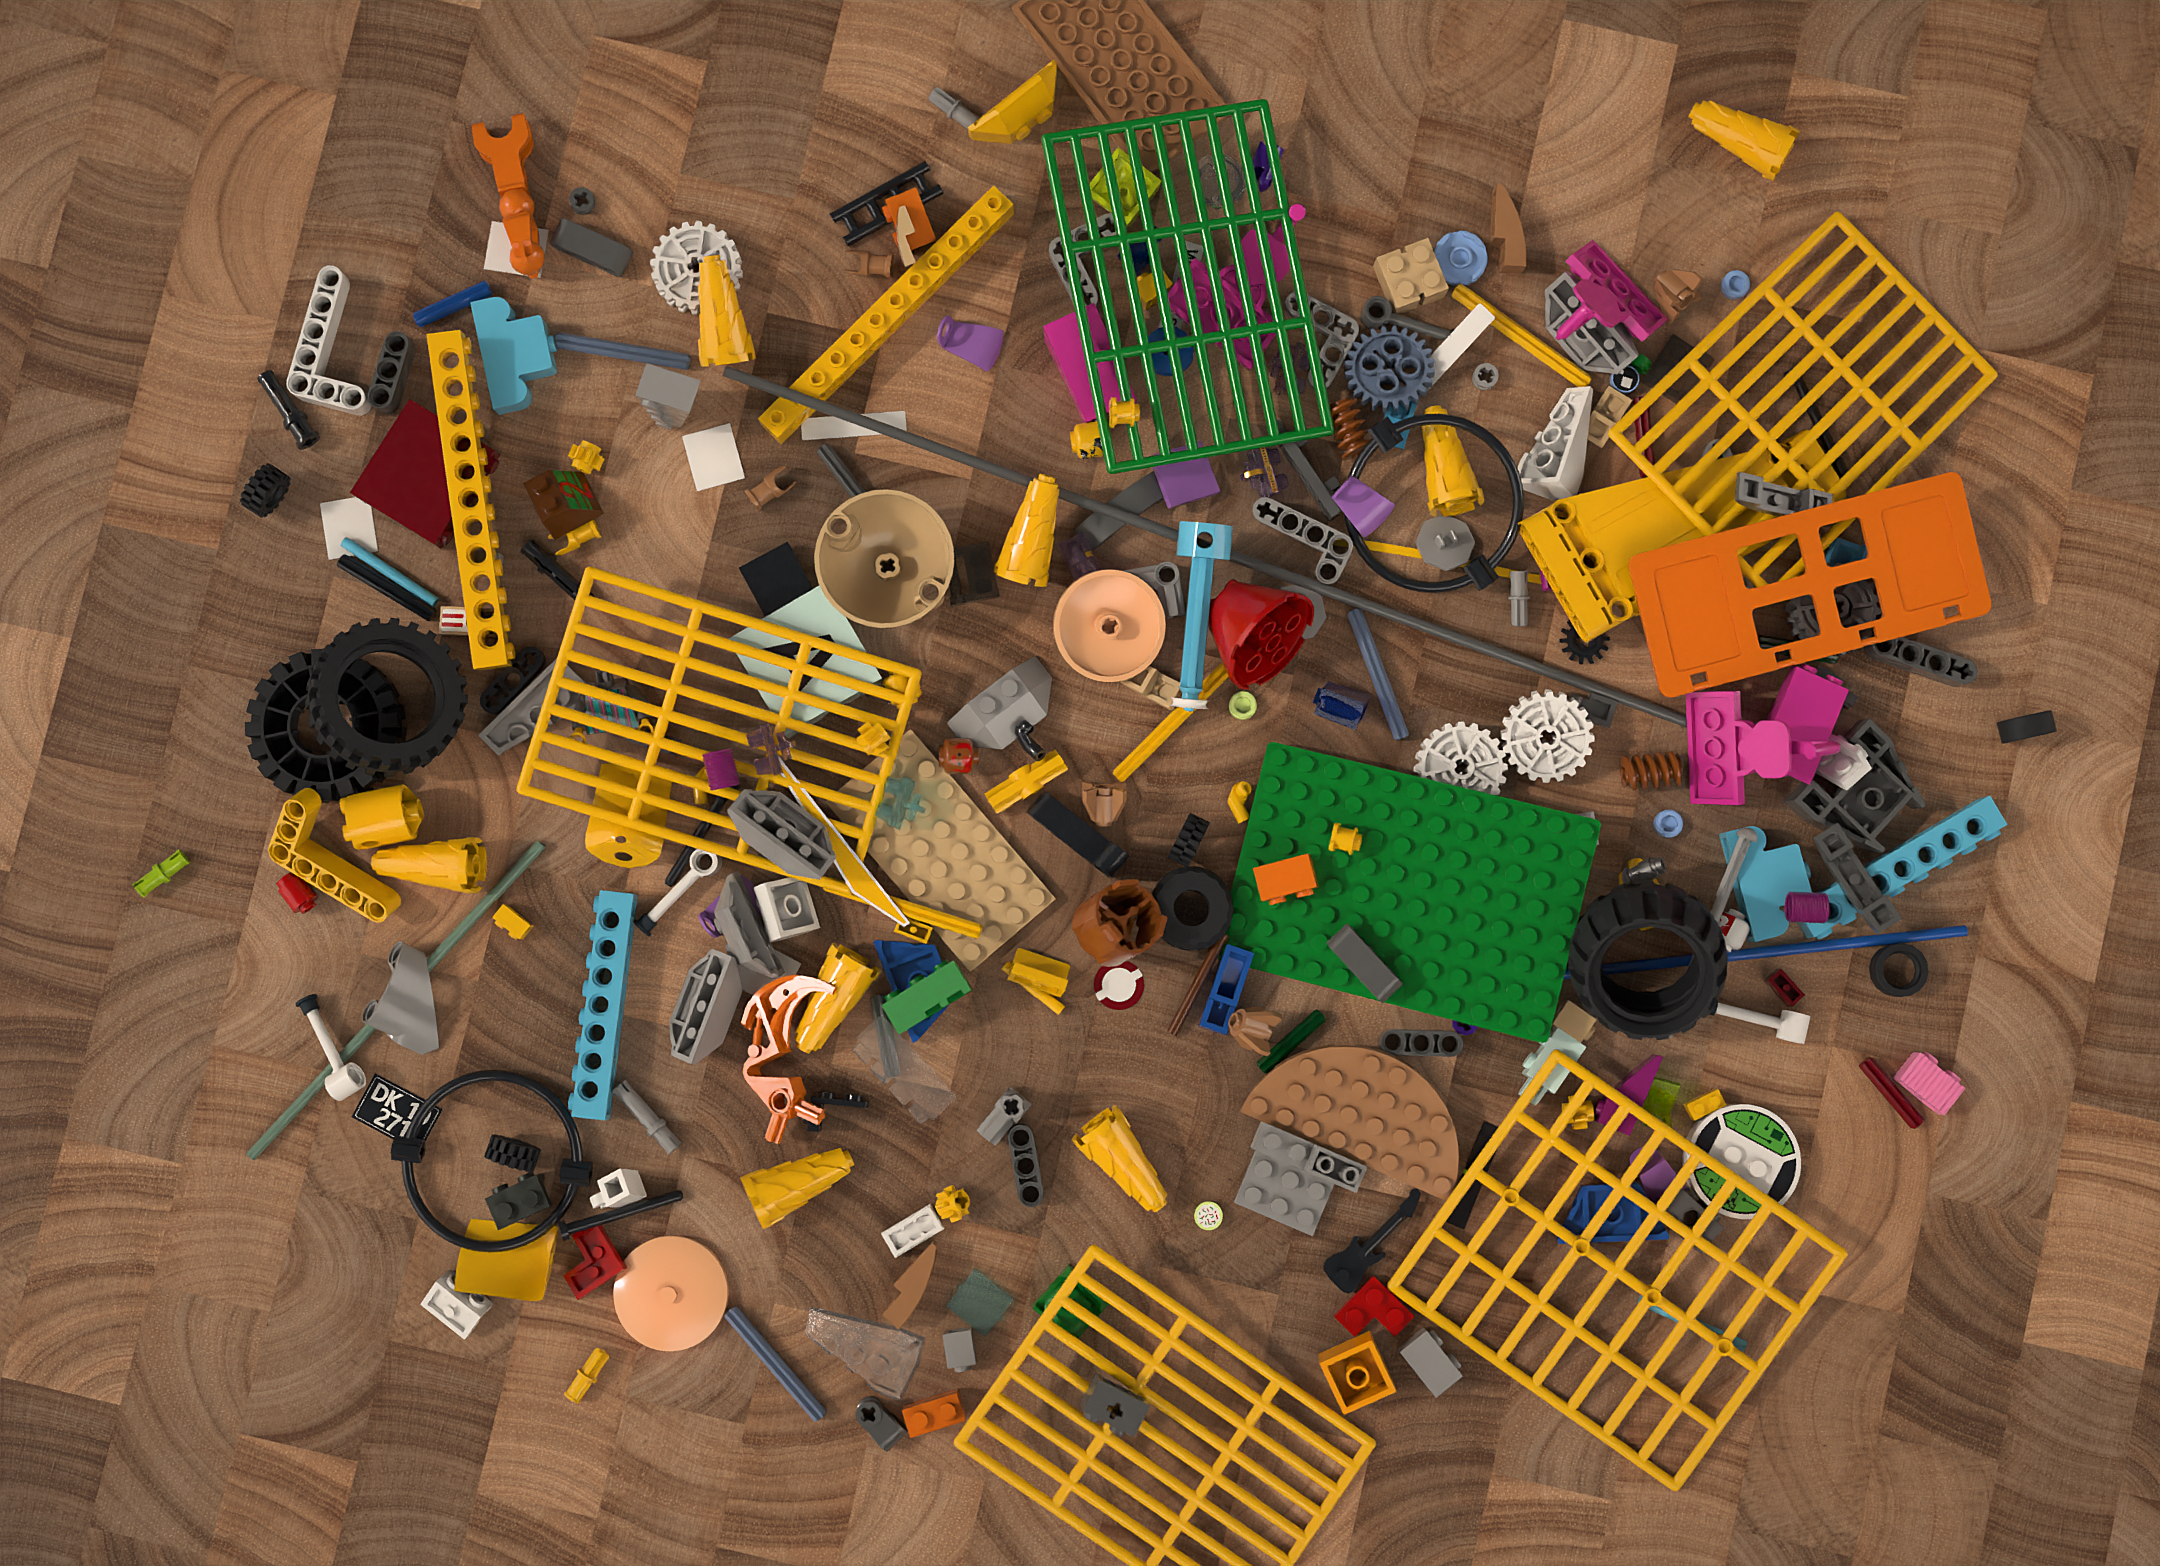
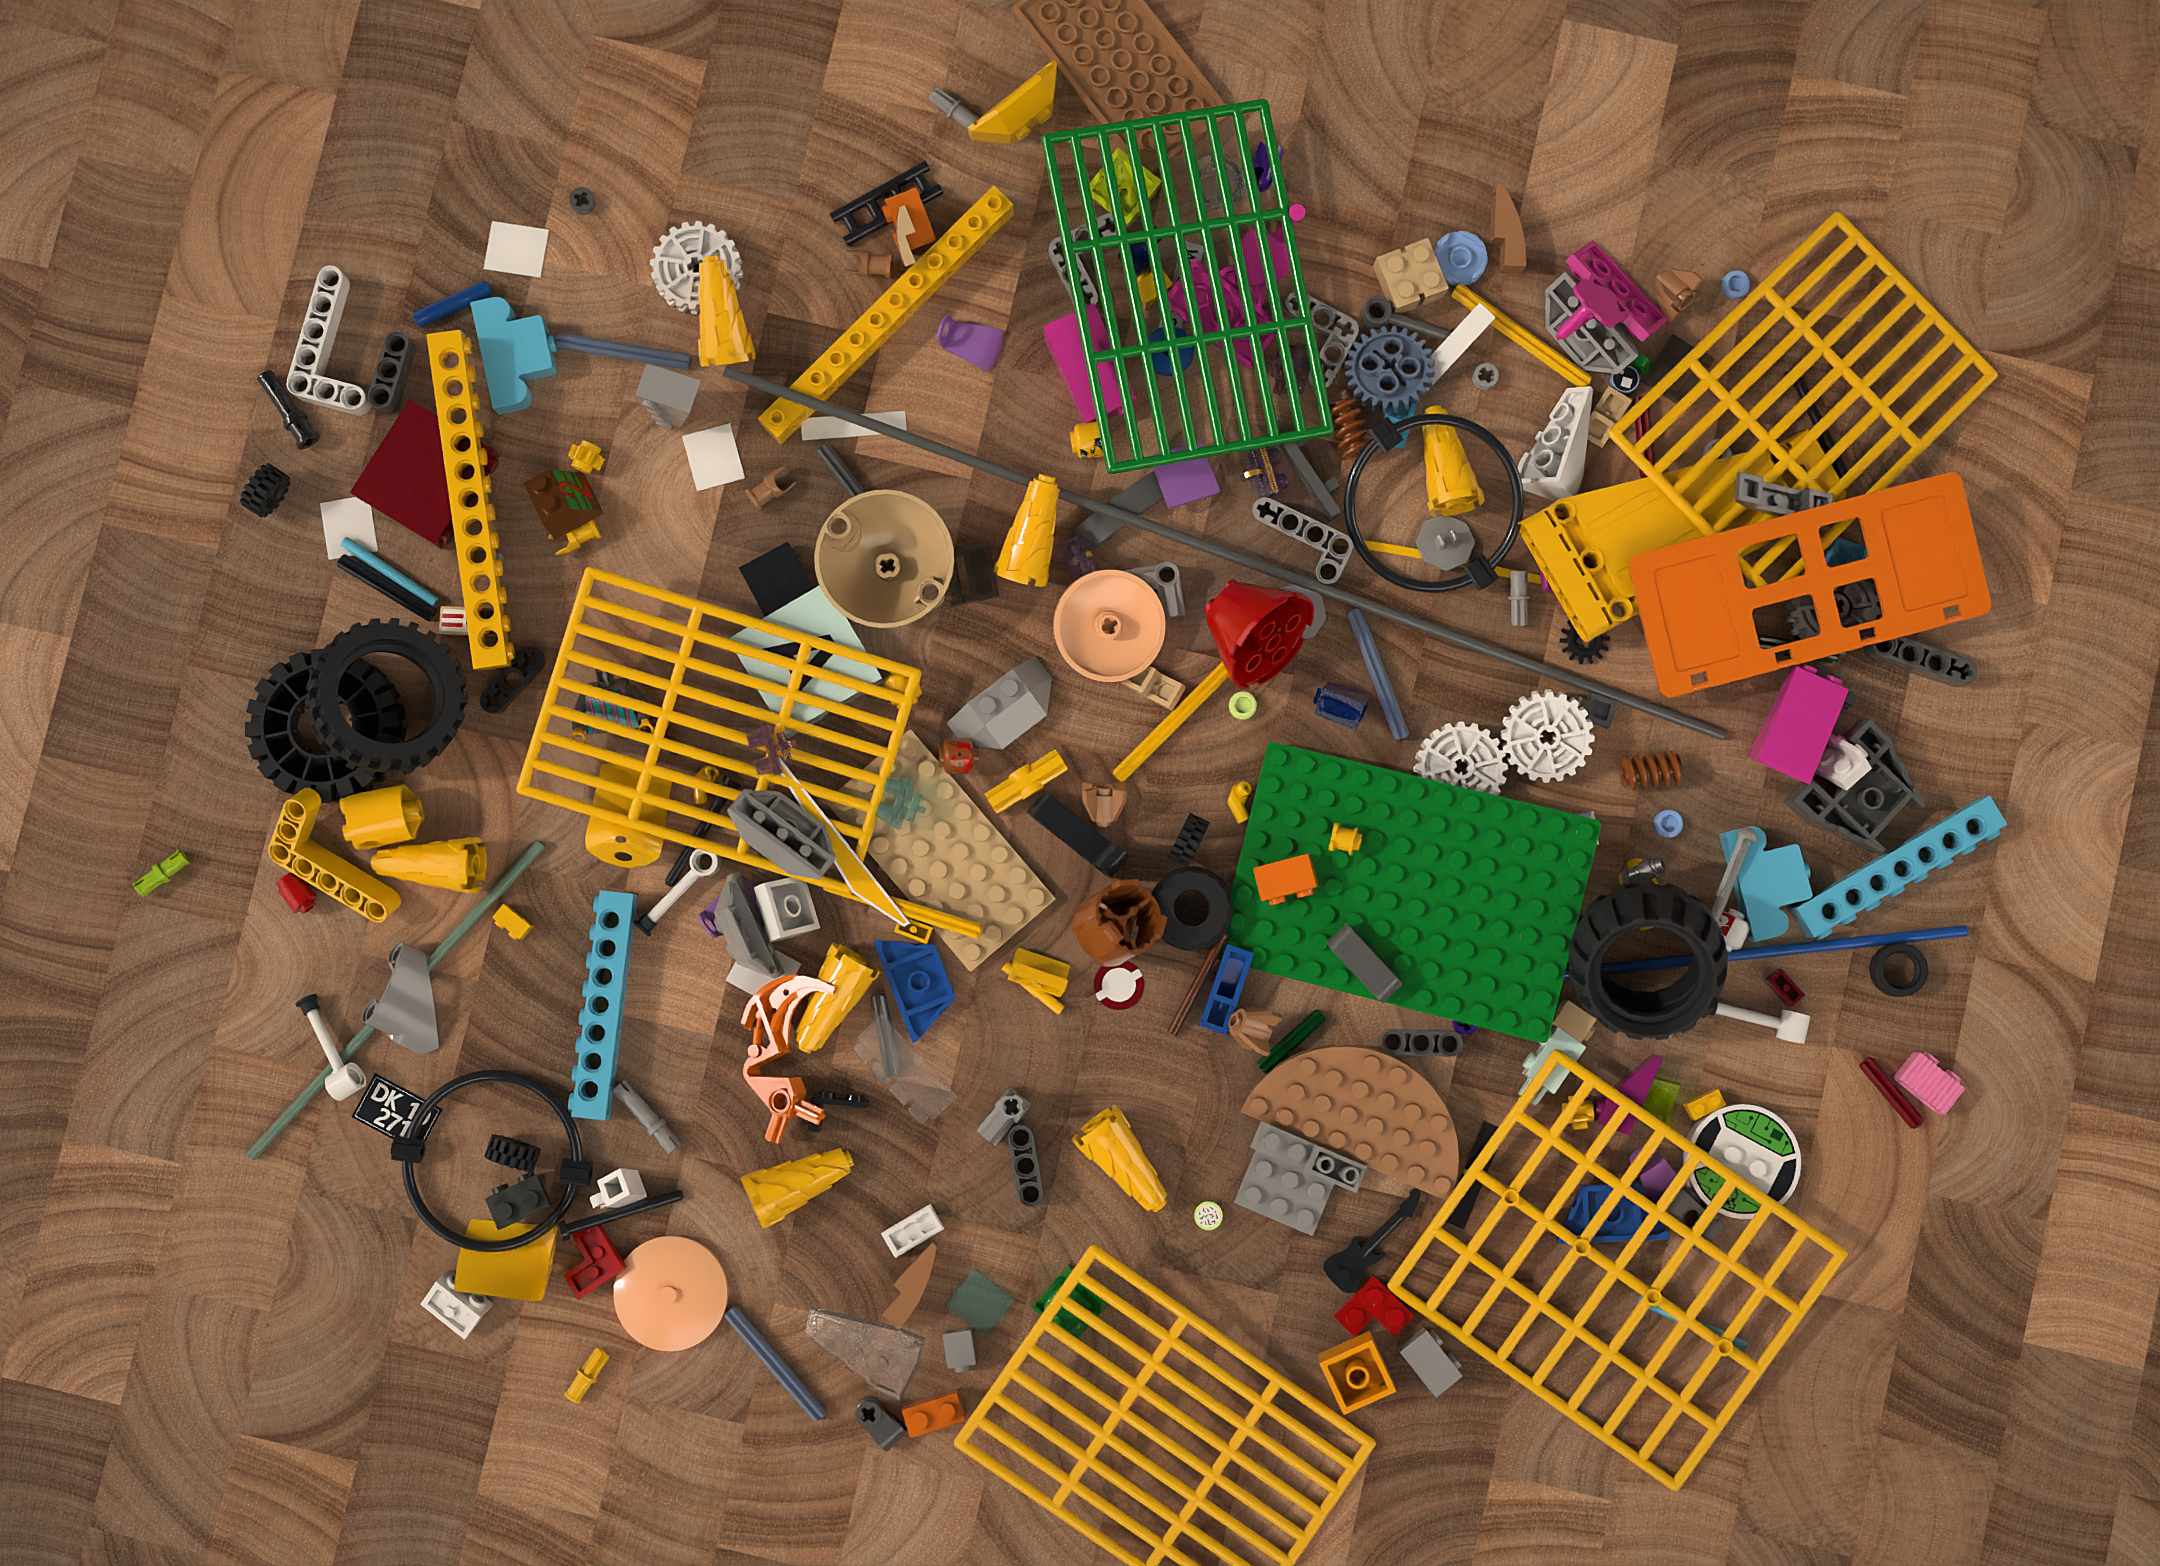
(516, 204): orange piece -> none
(520, 717): light grey wing -> none
(548, 565): black pin -> none
(591, 247): dark grey beam -> none
(705, 1007): light grey wedge -> none
(721, 769): magenta piece -> none
(873, 738): yellow gear -> none
(926, 996): green wedge -> none
(952, 1203): yellow gear -> none
(1028, 744): black arm -> none
(1104, 1393): dark grey brick -> none
(1123, 412): yellow brick -> none
(1198, 604): medium azure piece -> none
(1362, 505): medium lavender piece -> none
(1728, 748): dark pink plate -> none
(1753, 139): yellow cone -> none
(1806, 907): magenta piece -> none
(1854, 879): dark grey slope -> none
(2026, 726): black tyre -> none

